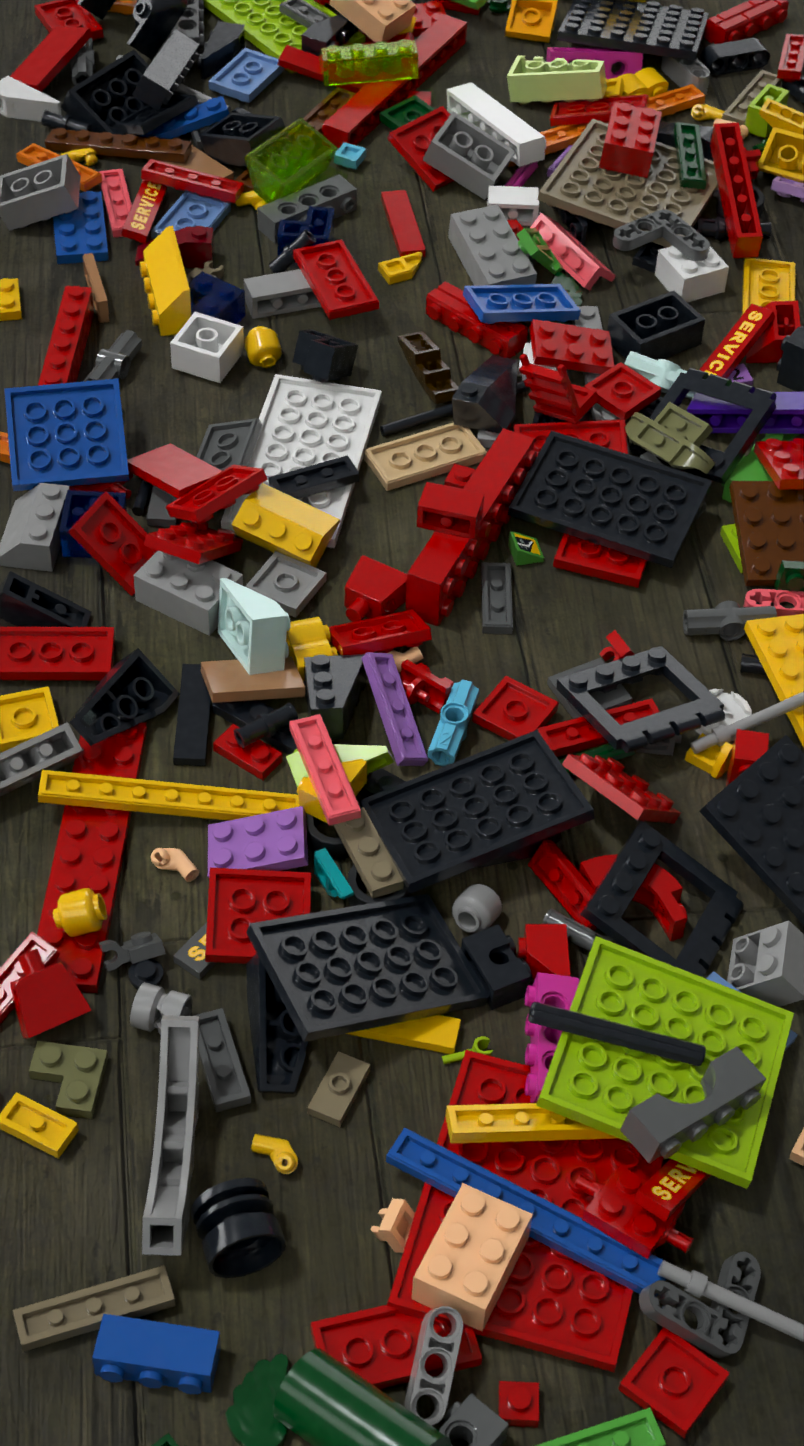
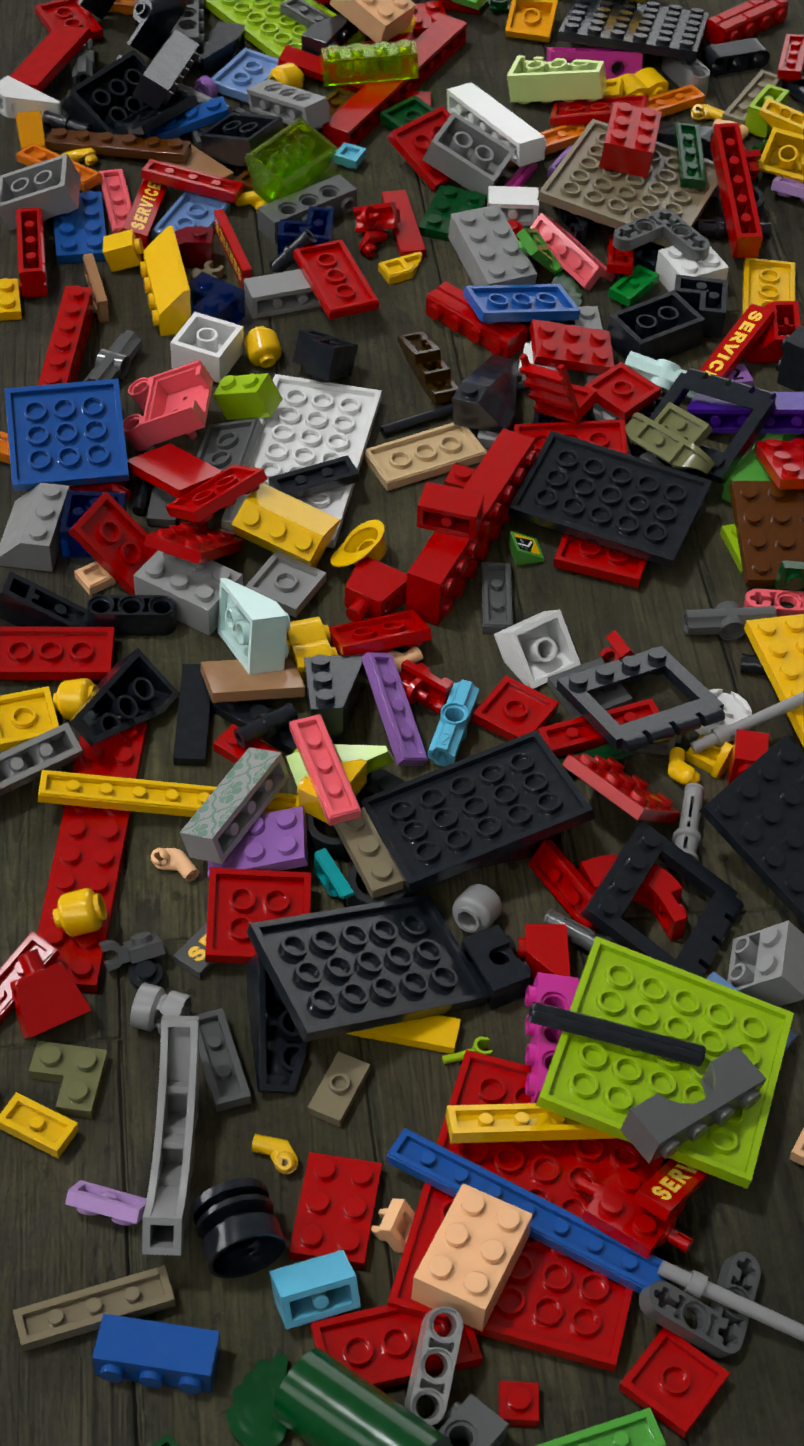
(30, 128): none -> light orange slope
(31, 252): none -> red brick
(71, 696): none -> yellow head
(94, 578): none -> light nougat tile
(96, 1199): none -> lavender plate
(122, 250): none -> yellow brick
(133, 614): none -> black beam
(171, 404): none -> coral piece
(206, 86): none -> medium lavender tile
(232, 247): none -> red tile
(235, 805): none -> light grey brick
(247, 396): none -> lime brick
(288, 74): none -> yellow head
(288, 102): none -> light grey brick
(315, 1289): none -> medium azure brick
(336, 1208): none -> red plate
(362, 541): none -> yellow piece
(368, 242): none -> red arm
(376, 217): none -> red hips
(446, 202): none -> dark green plate
(538, 648): none -> white slope
(619, 261): none -> red tile
(634, 286): none -> green plate
(679, 770): none -> yellow arm
(692, 800): none -> light grey pin
(707, 298): none -> black brick

